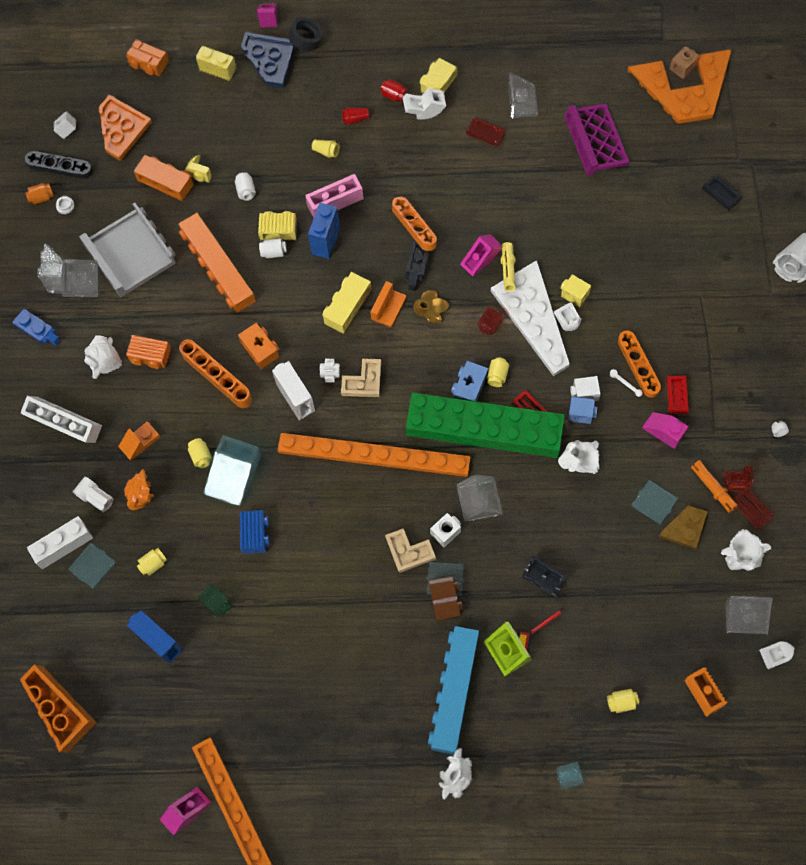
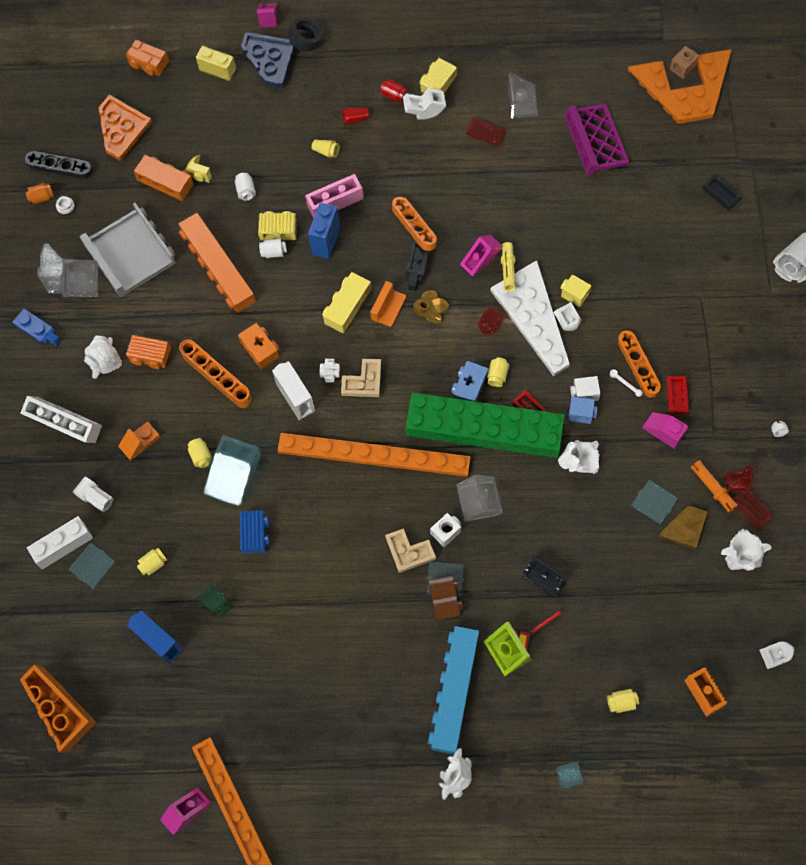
(64, 125): white slope -> none
(138, 491): orange hair -> none
(748, 614): clear slope -> none

